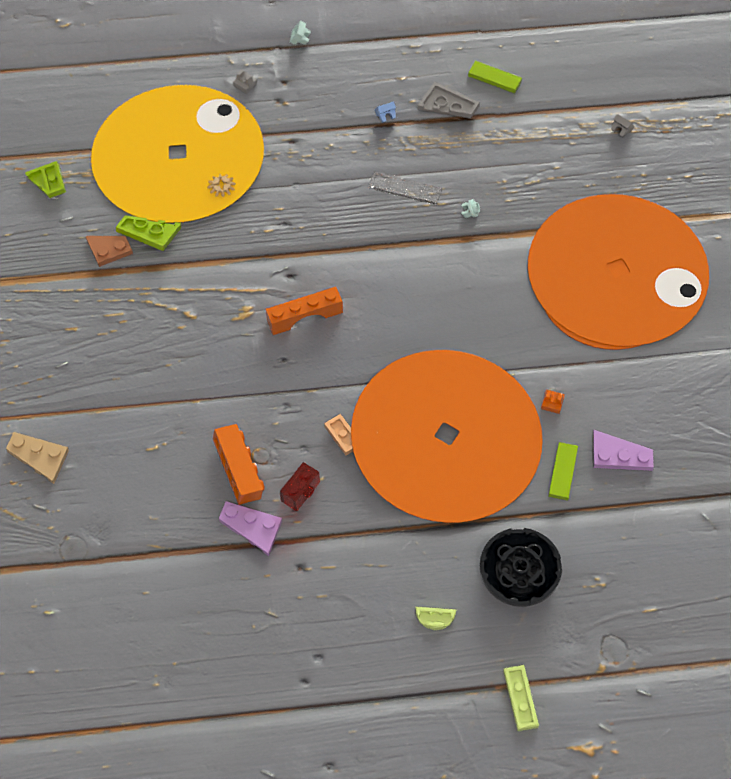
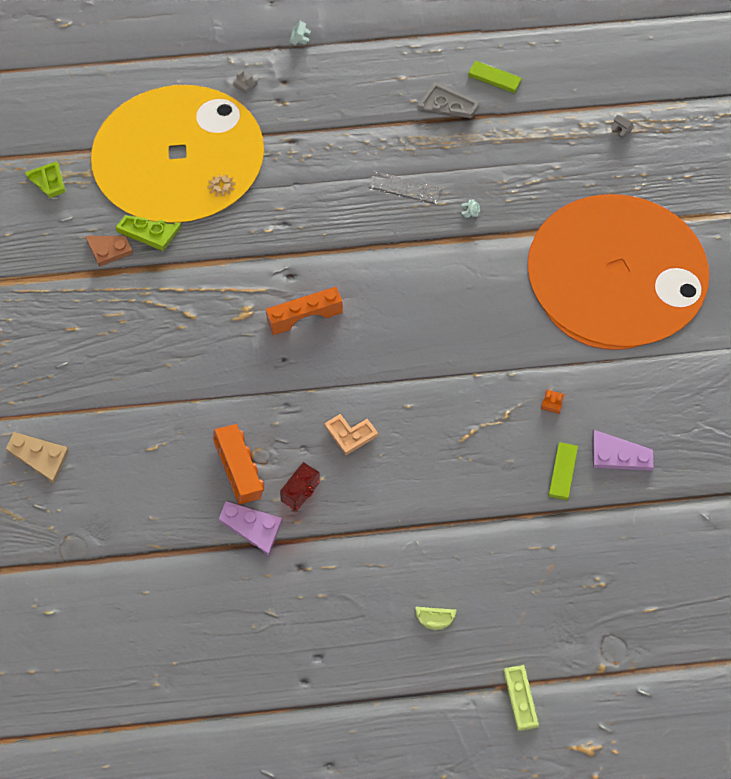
(382, 110): light blue tile -> none
(421, 474): orange piece -> none
(536, 551): black brick -> none

